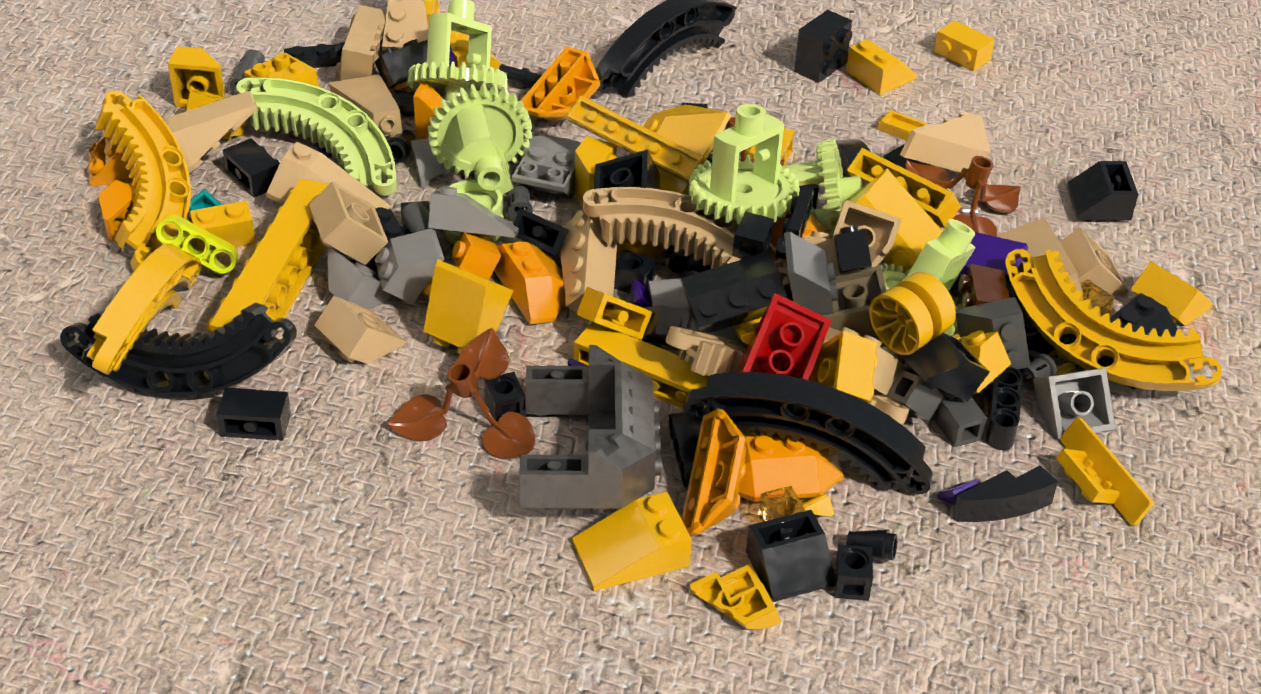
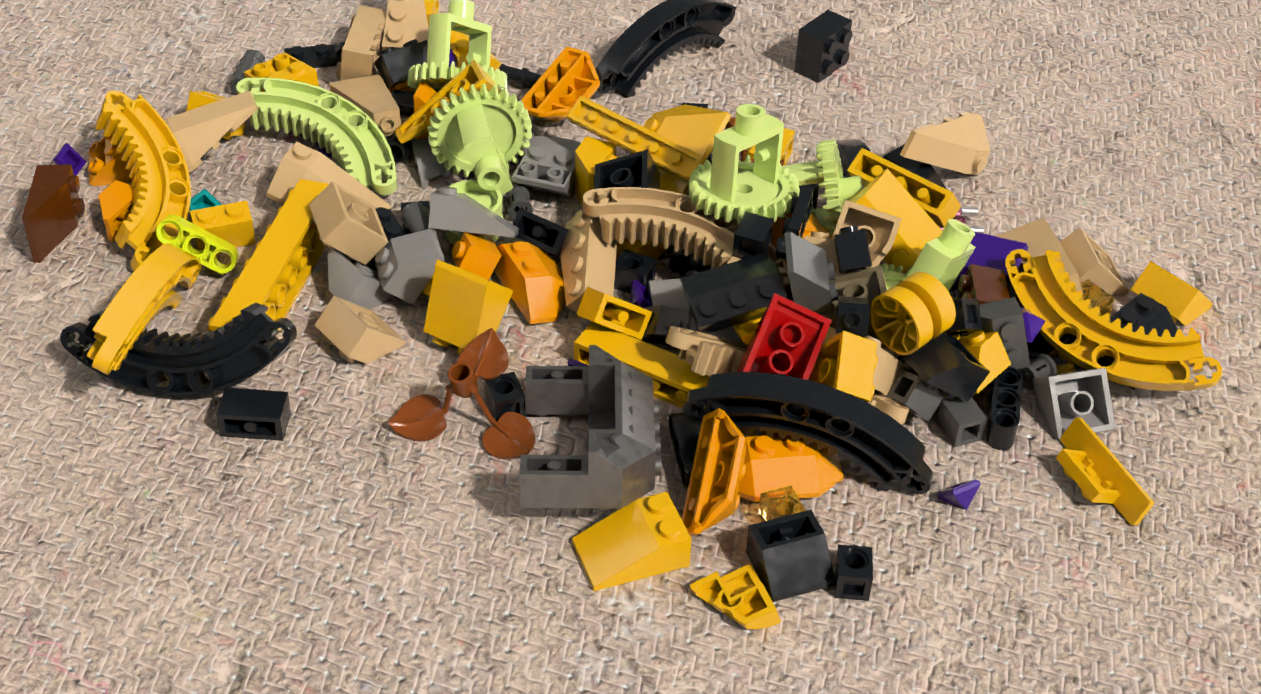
(51, 208): none -> reddish brown slope
(68, 155): none -> dark purple slope
(193, 71): yellow slope -> none
(250, 166): black brick -> none
(418, 122): none -> yellow wedge
(819, 505): yellow slope -> none
(852, 315): none -> black brick
(877, 67): yellow slope -> none
(882, 542): black cone -> none
(898, 124): yellow tile -> none
(964, 45): yellow brick -> none
(967, 317): none -> black brick
(996, 197): dark orange plant -> none
(1006, 496): black slope -> none
(1032, 324): none -> dark purple slope
(1104, 192): black slope -> none

